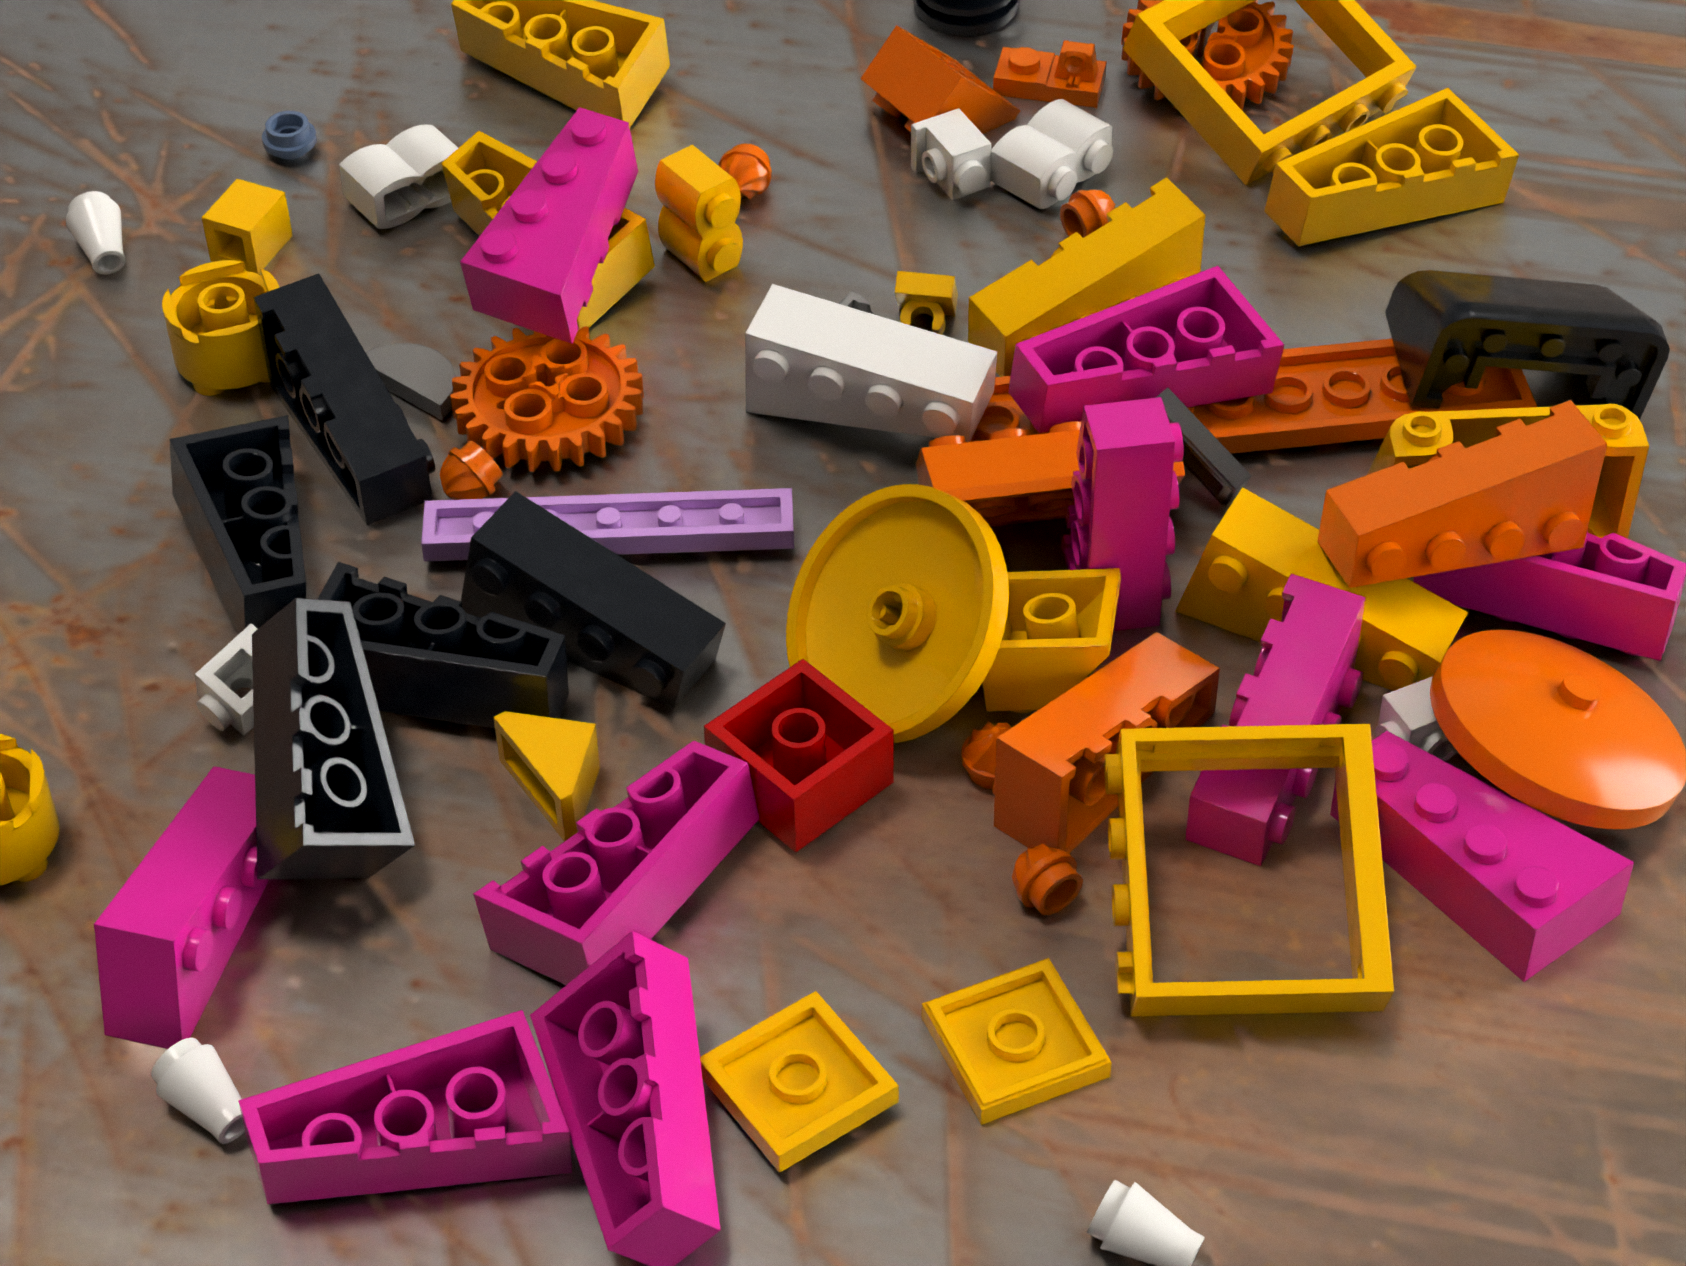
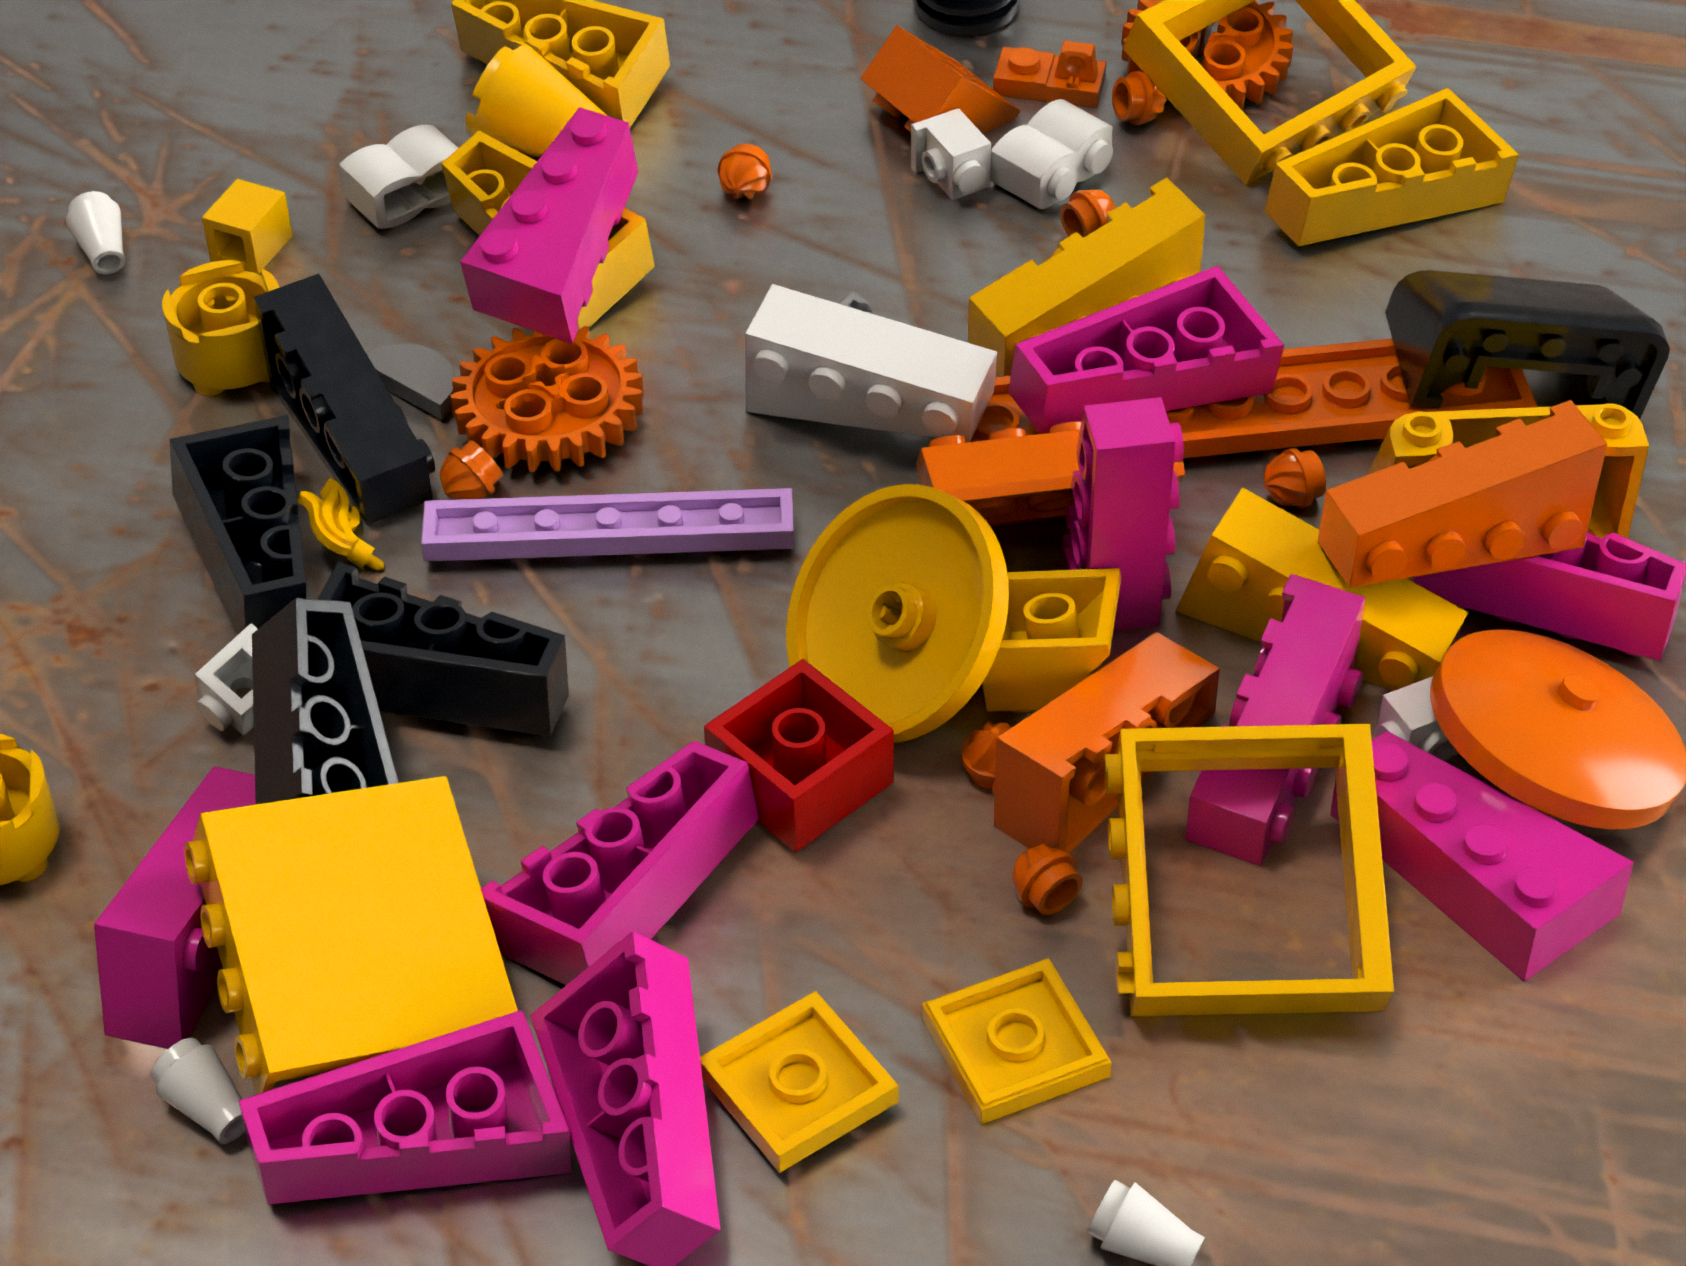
(288, 135): sand blue plate -> none
(335, 524): none -> yellow piece
(345, 926): none -> yellow panel
(524, 101): none -> yellow cone
(552, 764): yellow slope -> none
(607, 608): black wedge -> none
(699, 212): yellow brick -> none
(928, 295): yellow tile -> none
(1137, 99): none -> orange plate
(1205, 454): dark grey tile -> none
(1295, 478): none -> orange plate

